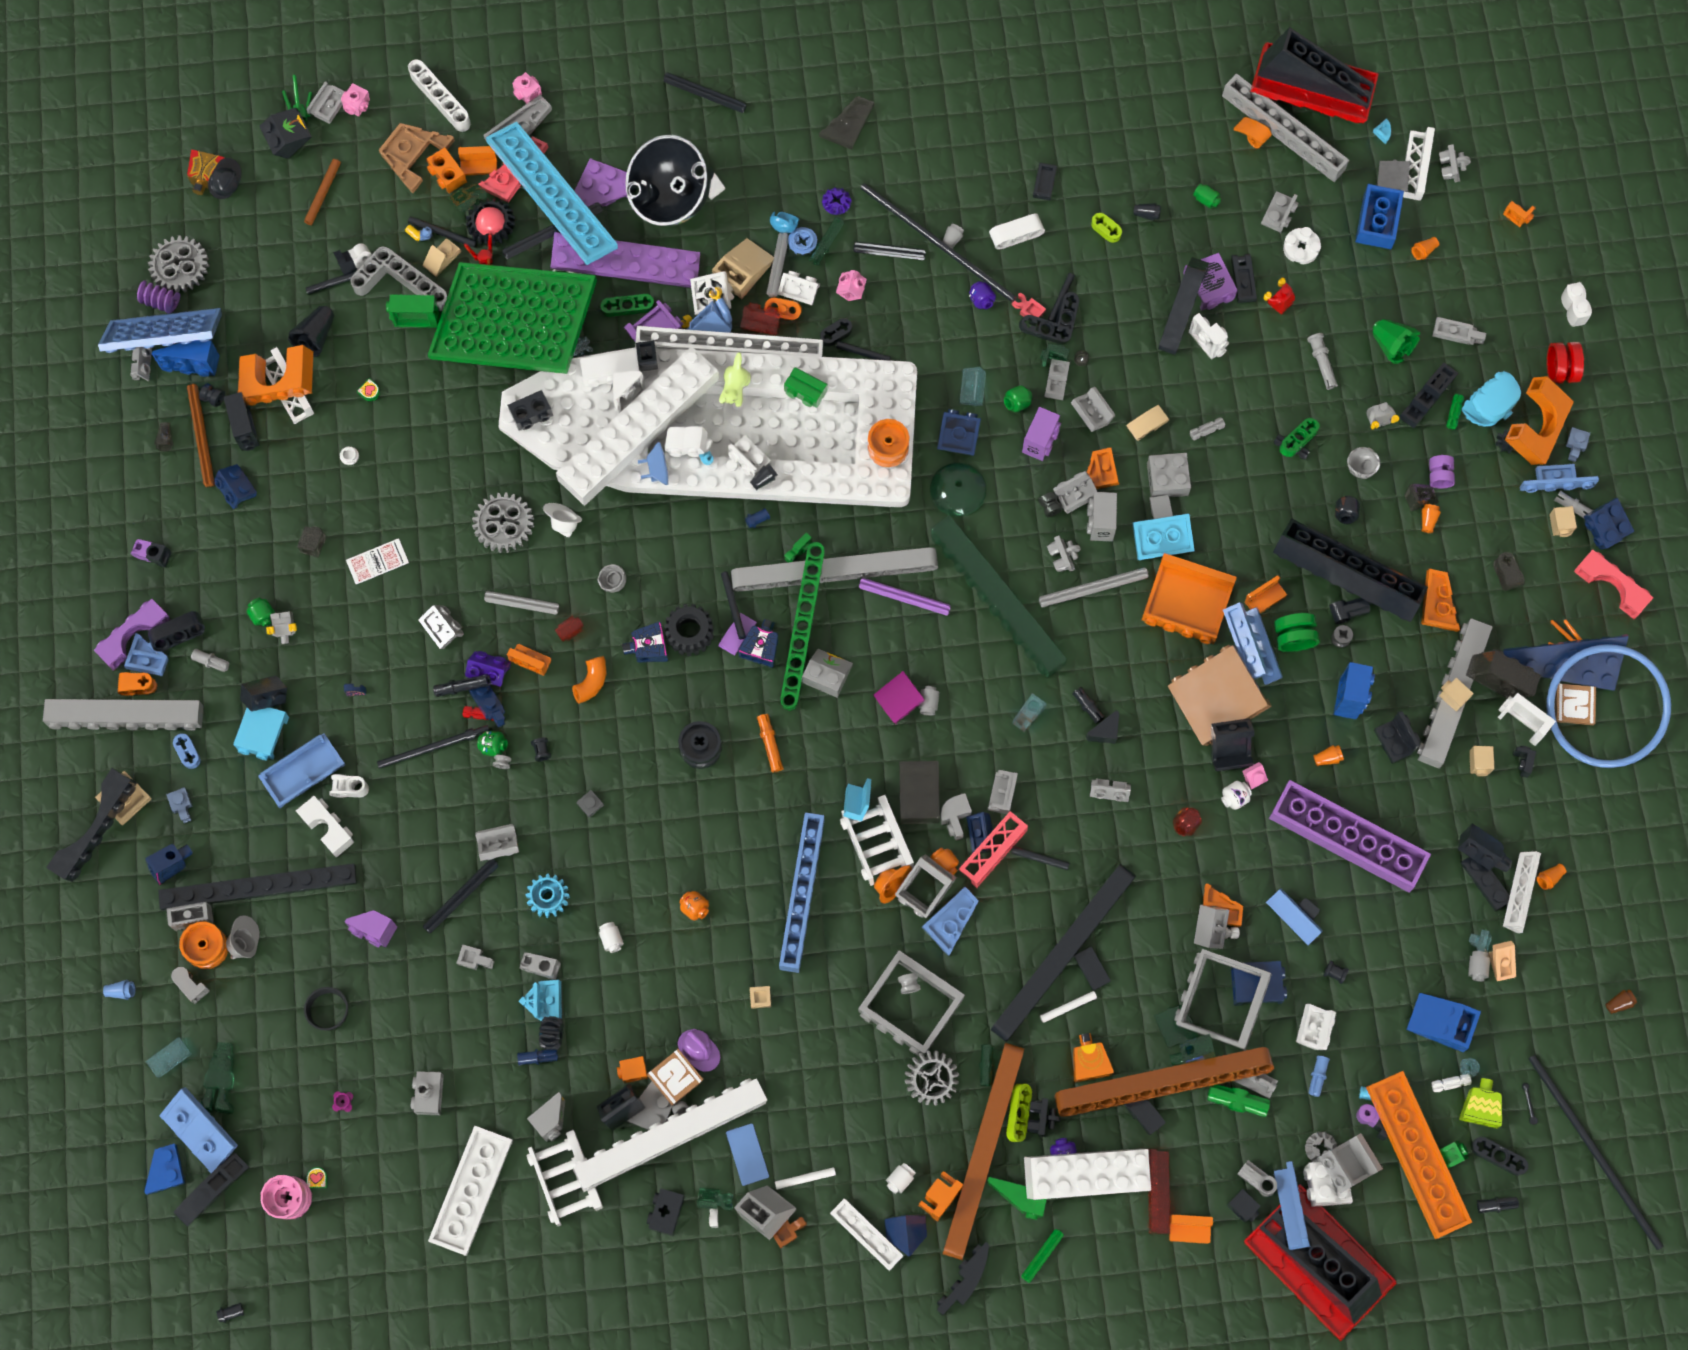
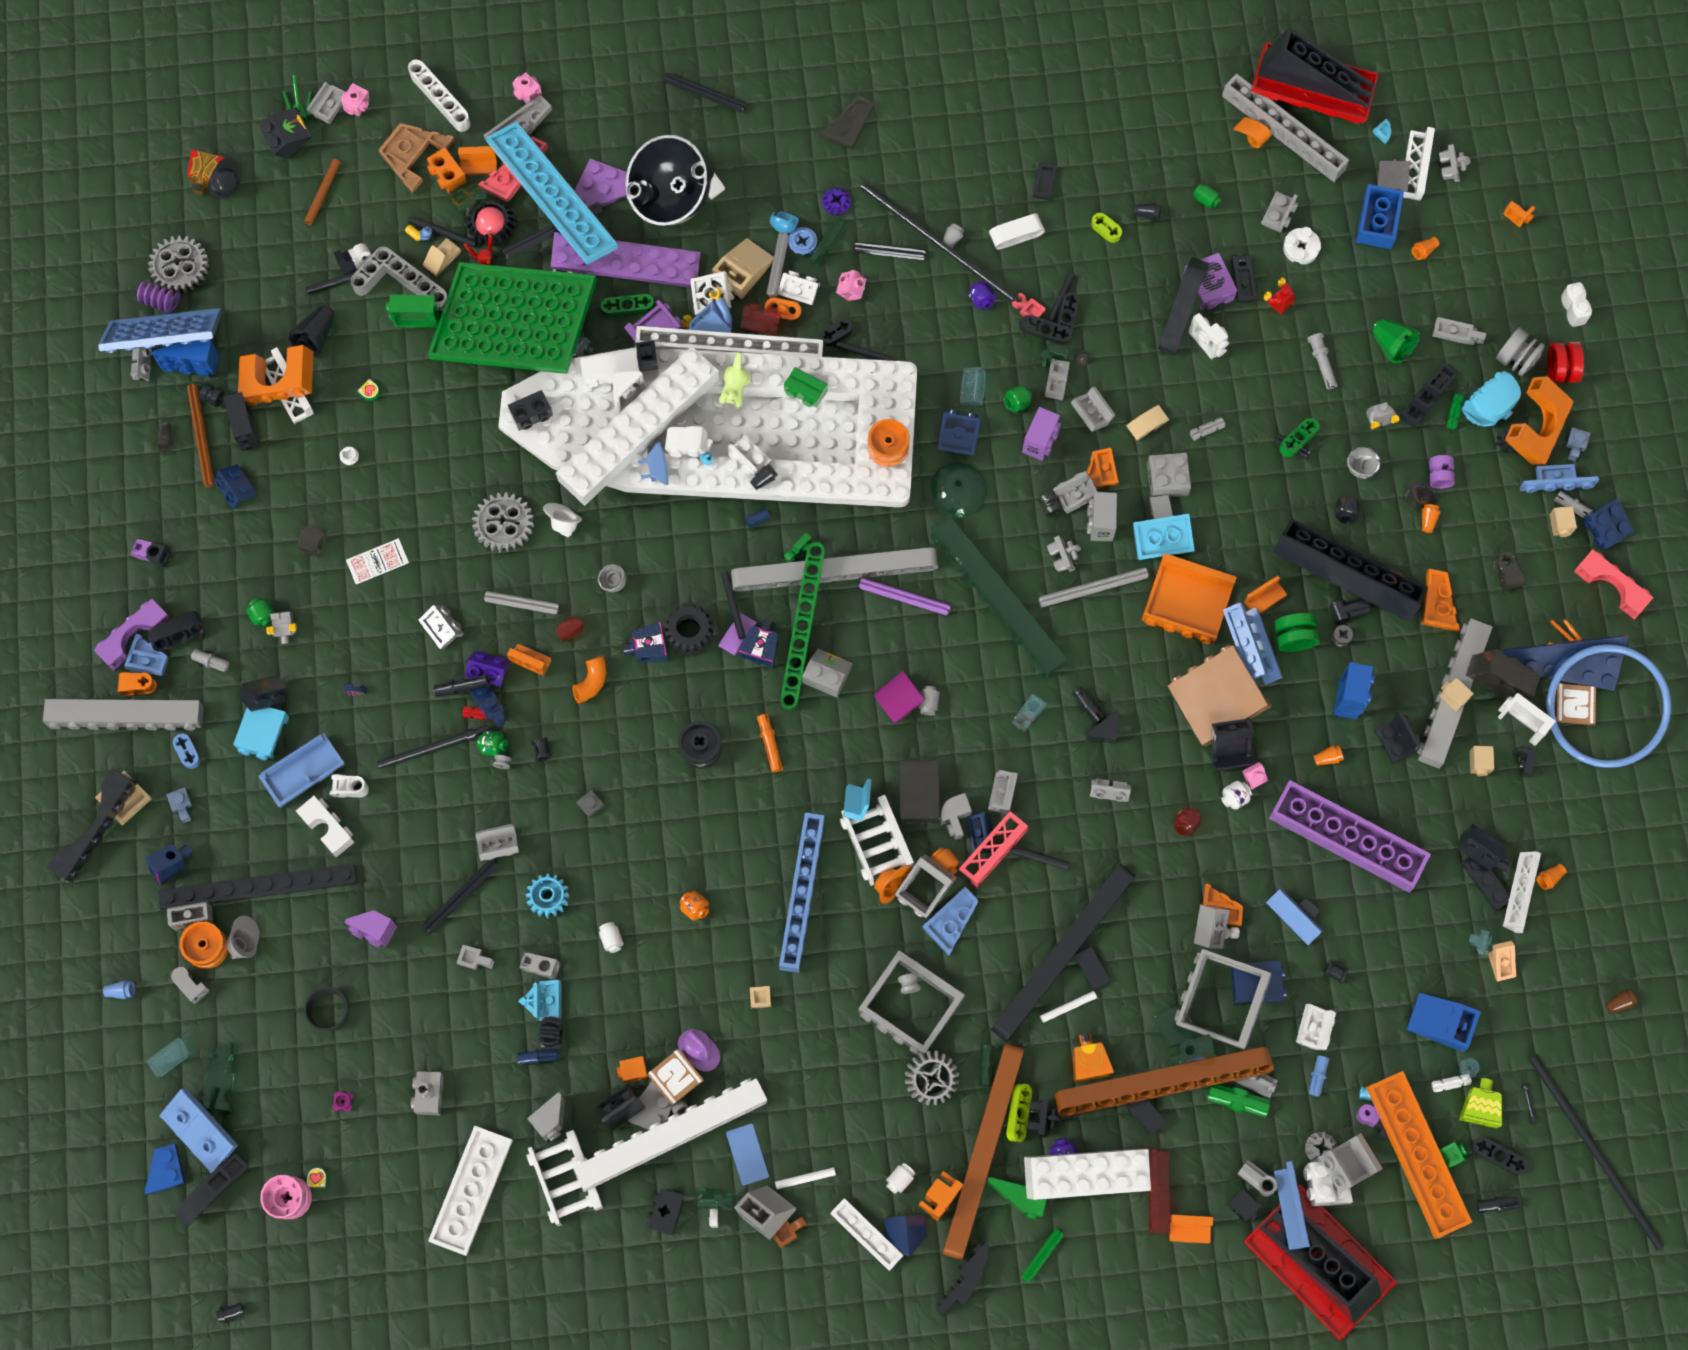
(1479, 965): light grey brick -> none
(1520, 352): none -> light grey wheel

